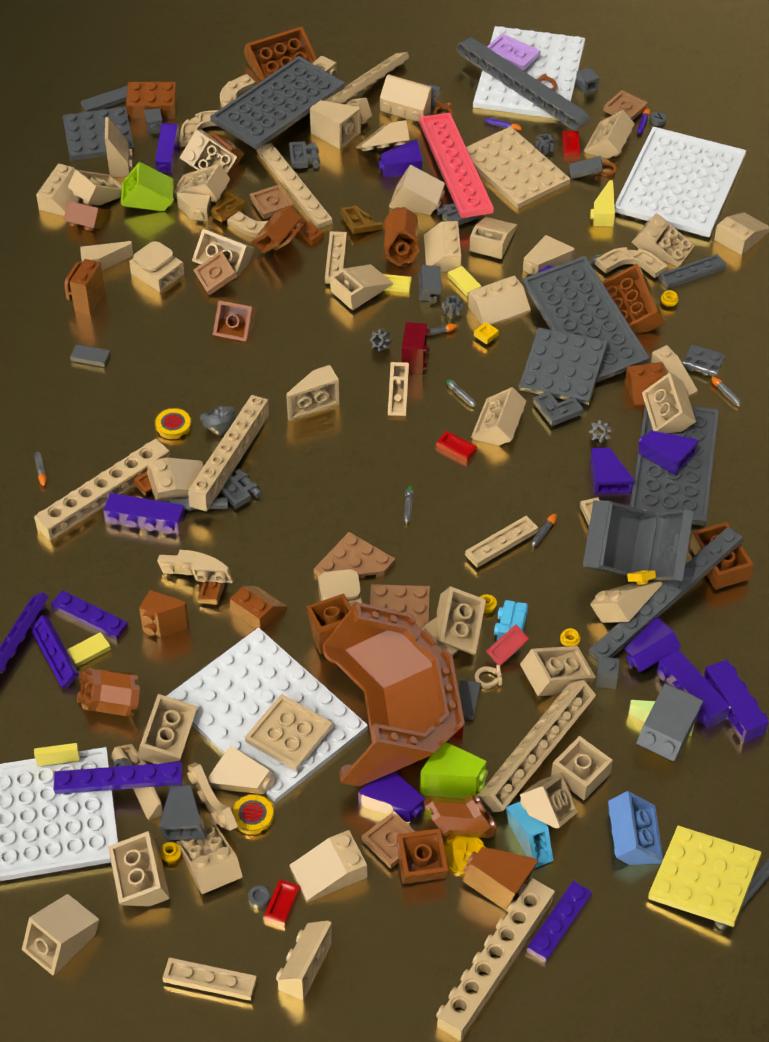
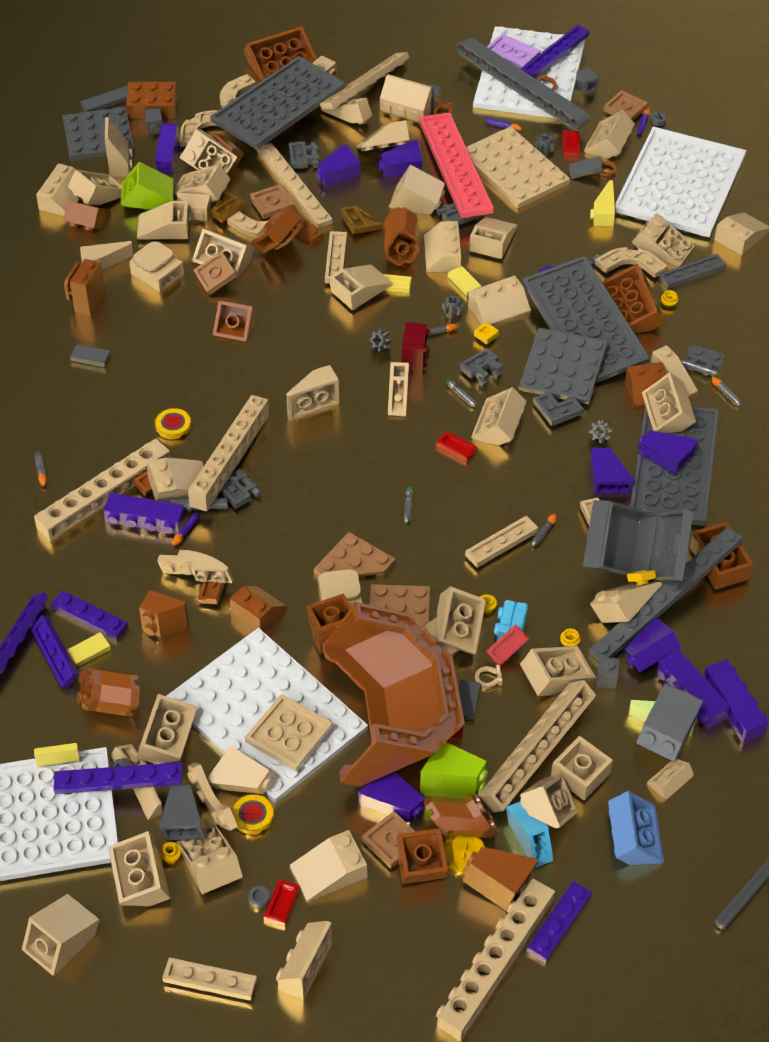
(165, 222): none -> tan slope
(185, 529): none -> dark purple piece
(218, 420): dark grey hair -> none
(335, 122): tan slope -> none
(338, 167): none -> dark purple slope
(429, 282): dark grey hinge -> none
(479, 363): none -> dark grey plate
(547, 252): tan slope -> none
(556, 51): none -> dark purple plate
(671, 778): none -> tan slope
(705, 875): light yellow plate -> none

